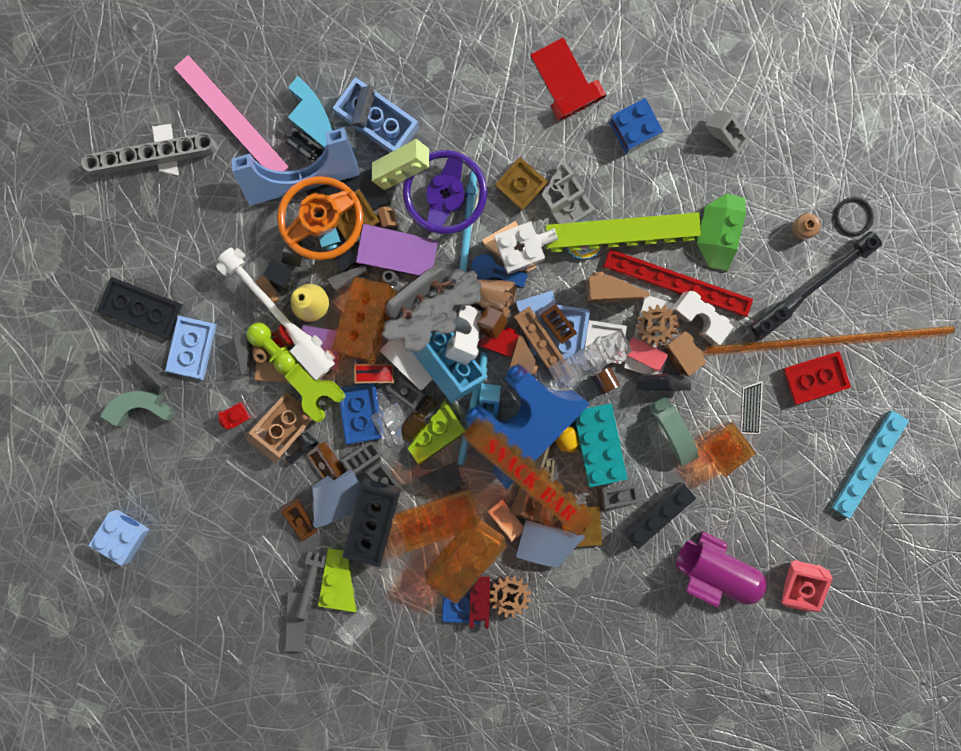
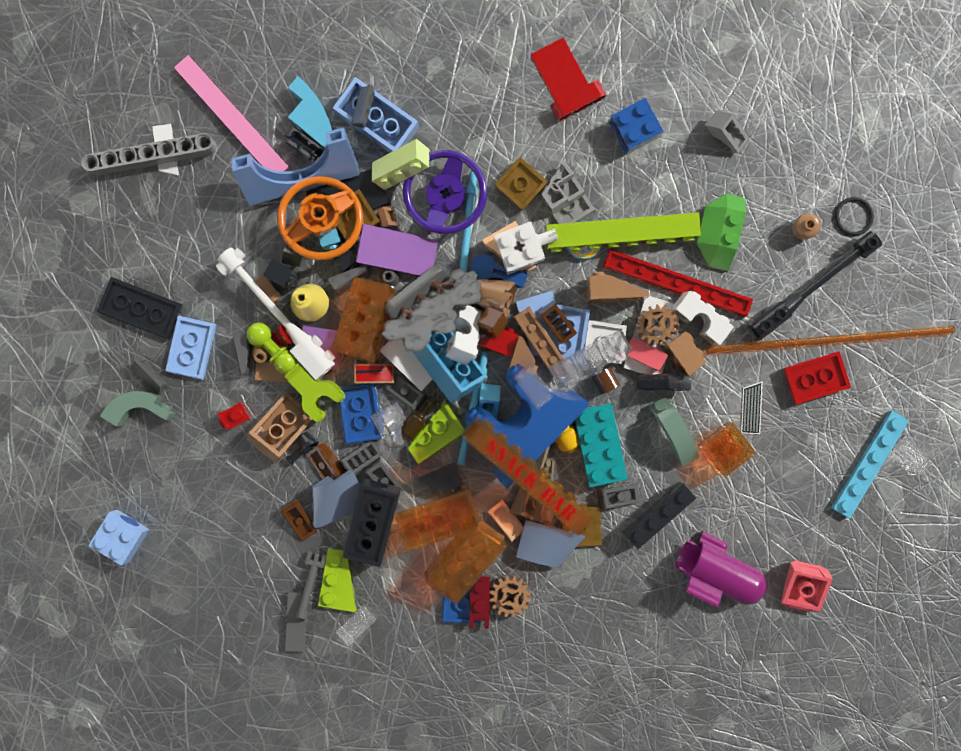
(533, 386): none -> clear tile

